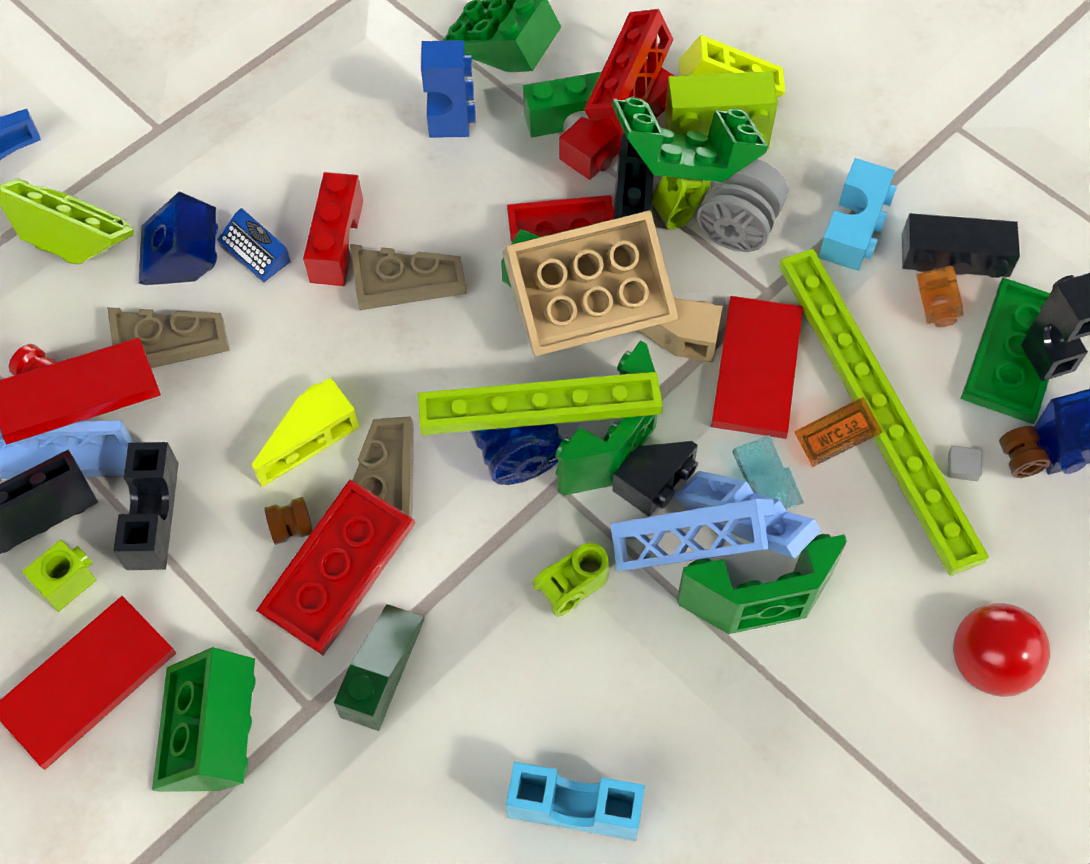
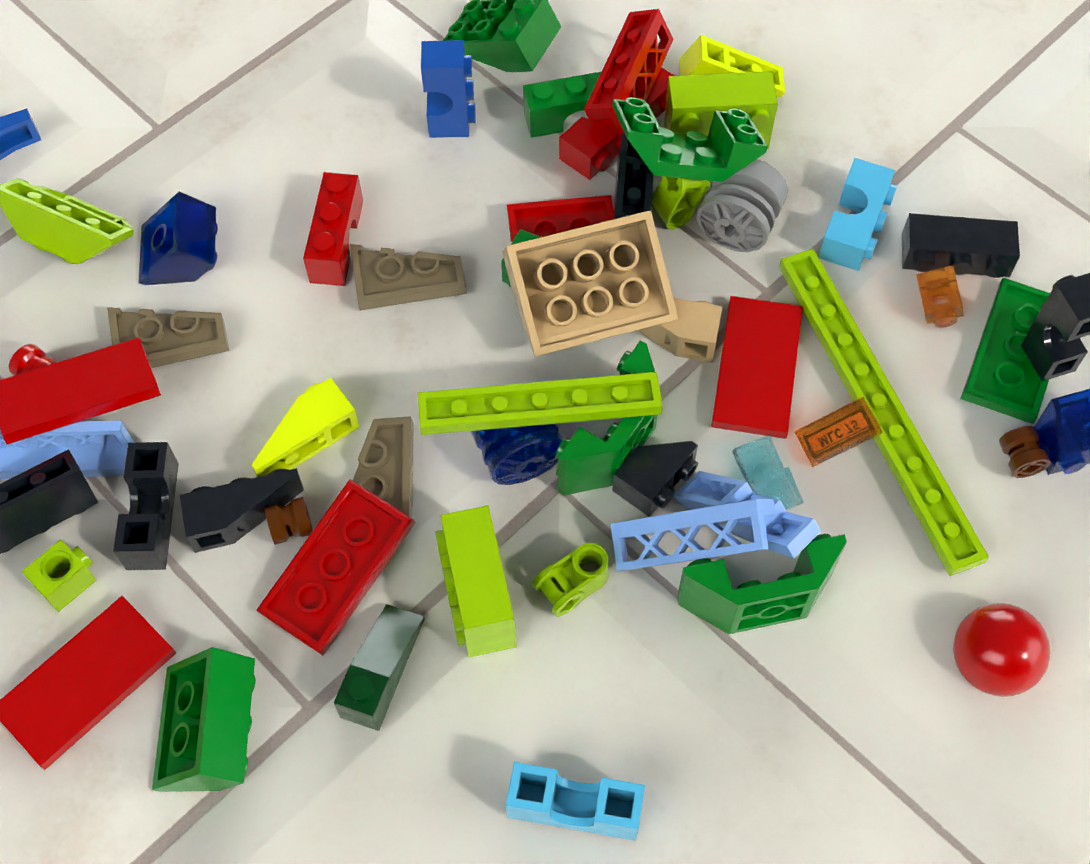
(230, 511): none -> black slope
(254, 246): slope -> none
(475, 582): none -> lime brick
(964, 463): light grey piece -> none

